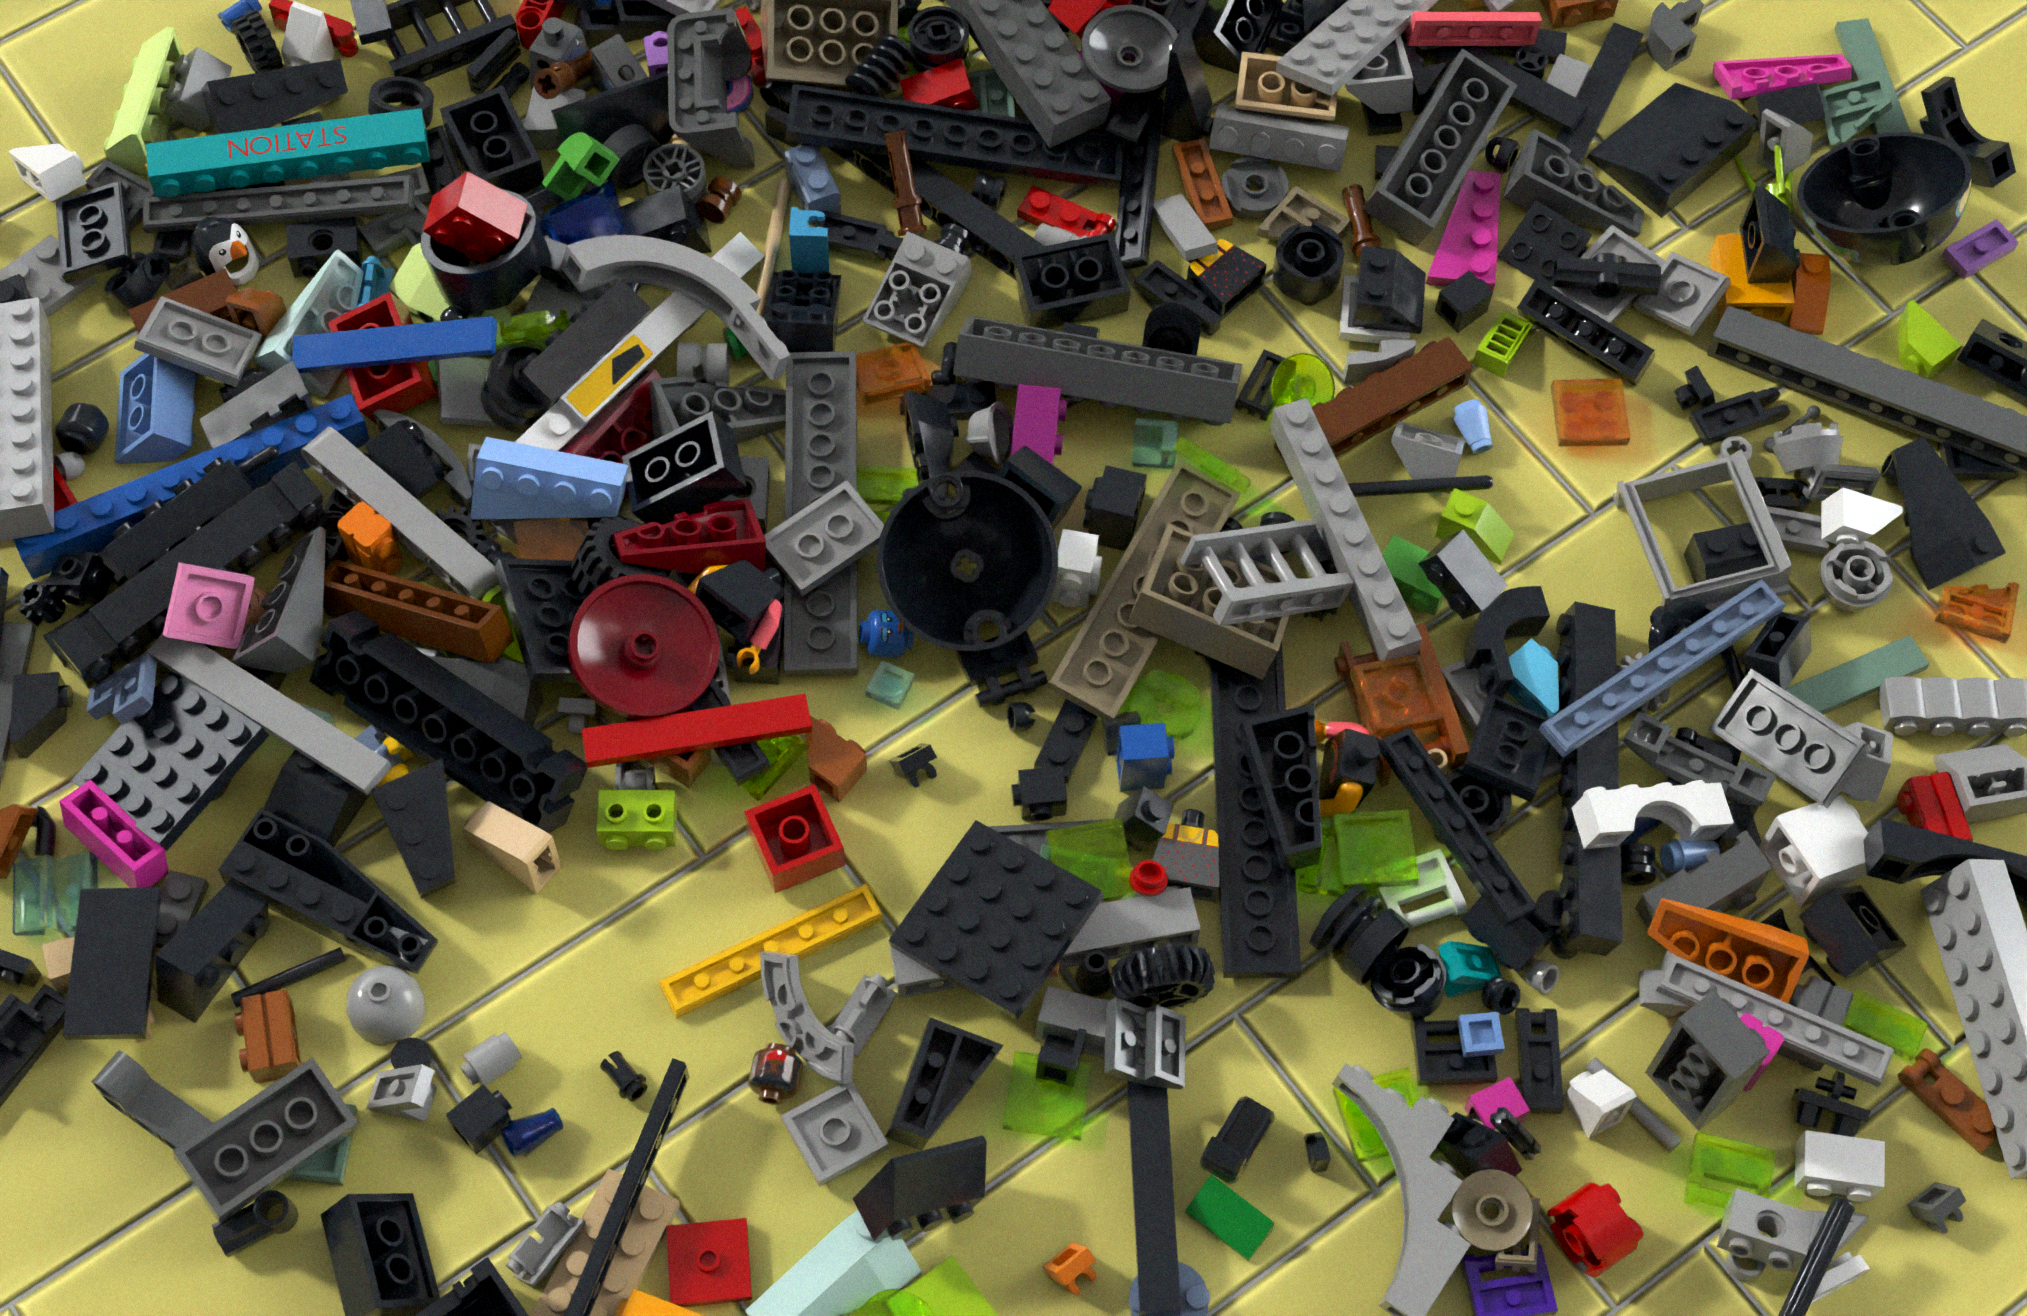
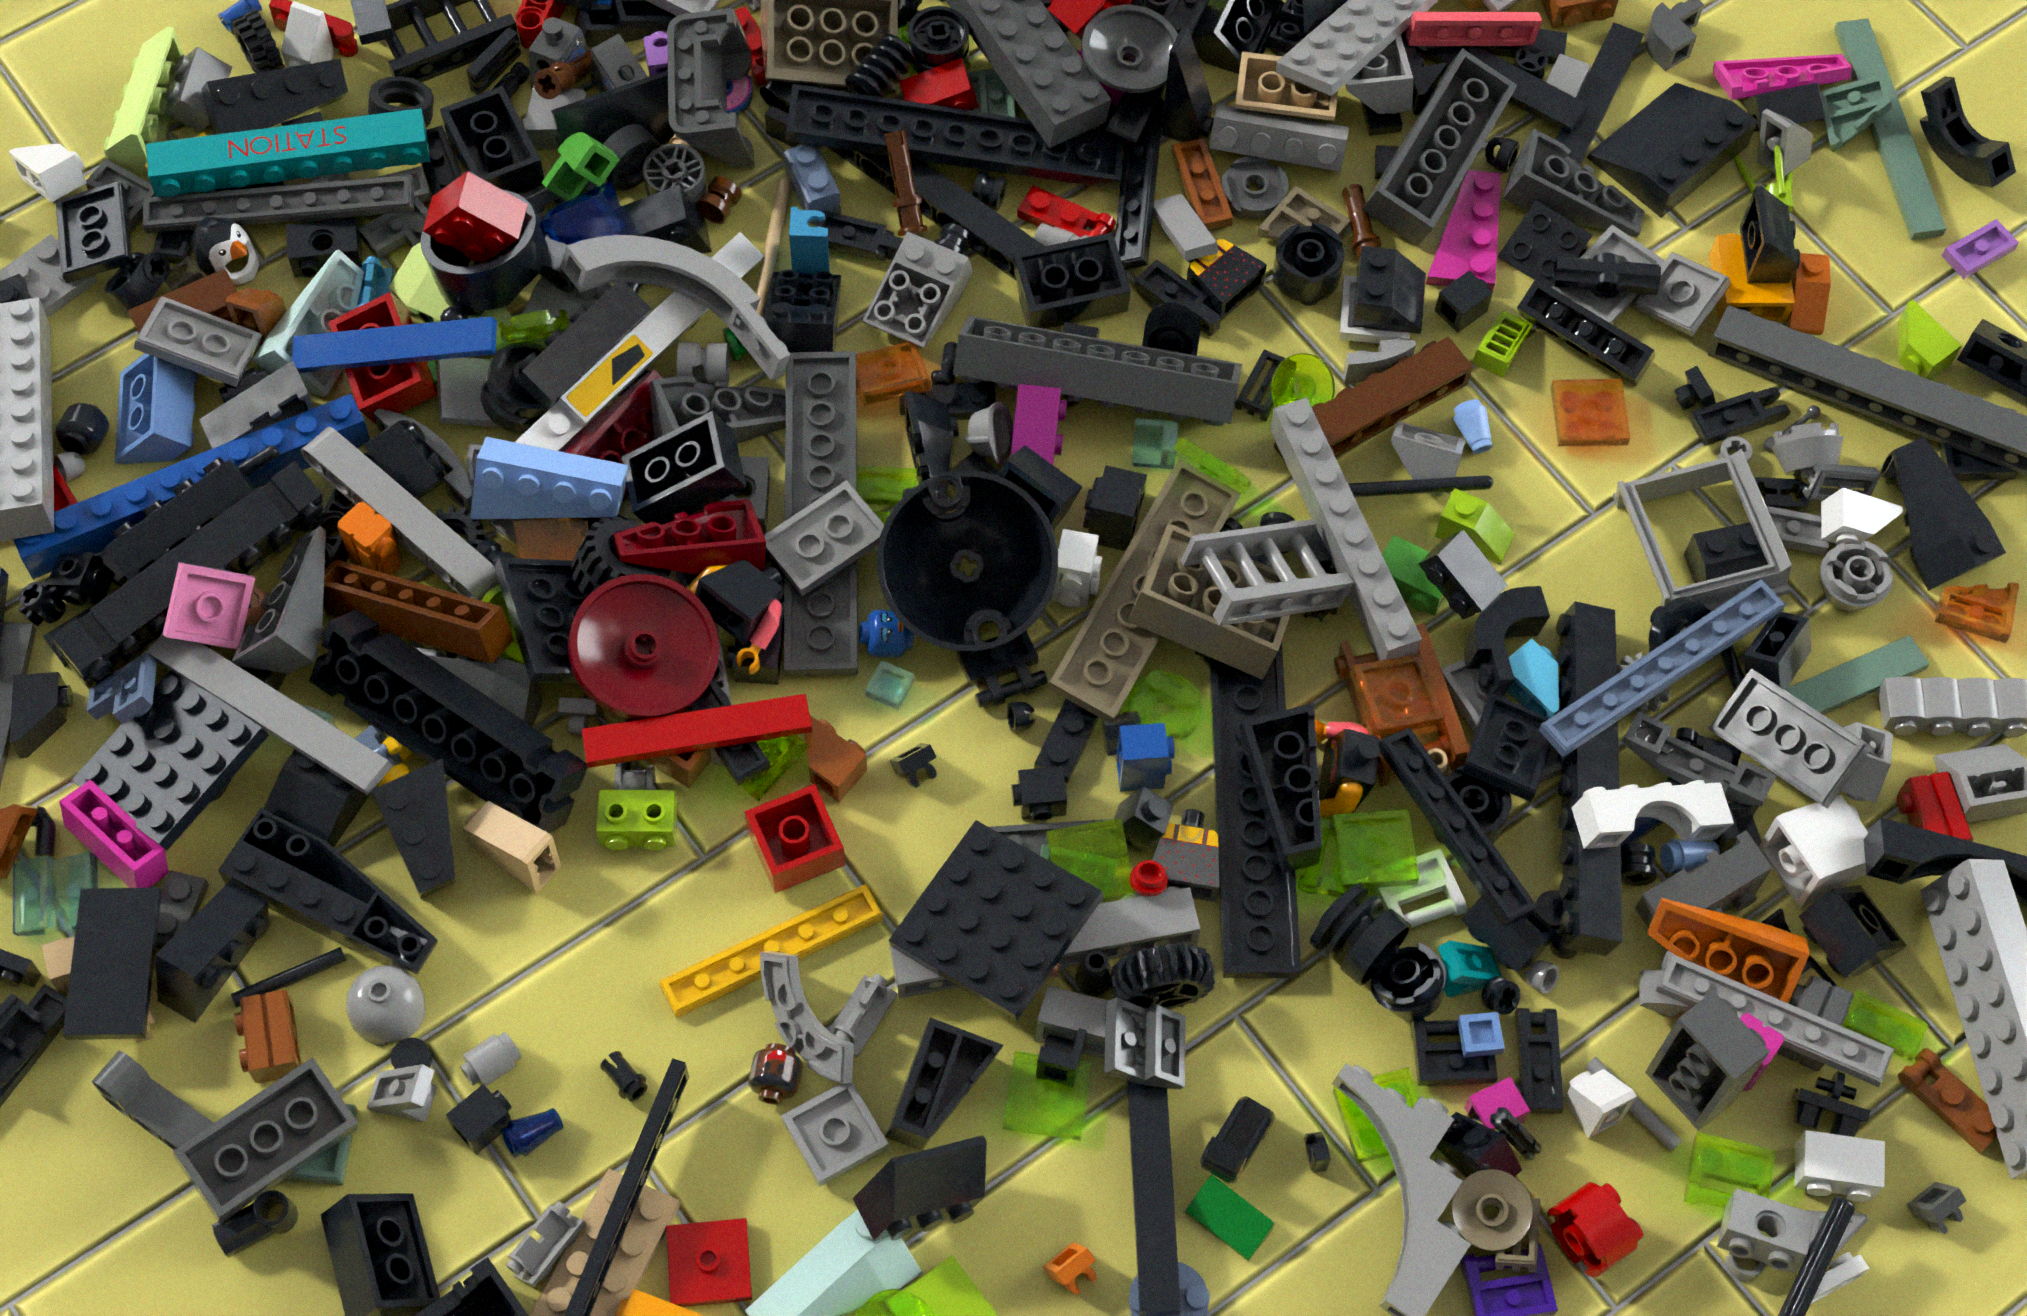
(1900, 216): black piece -> none

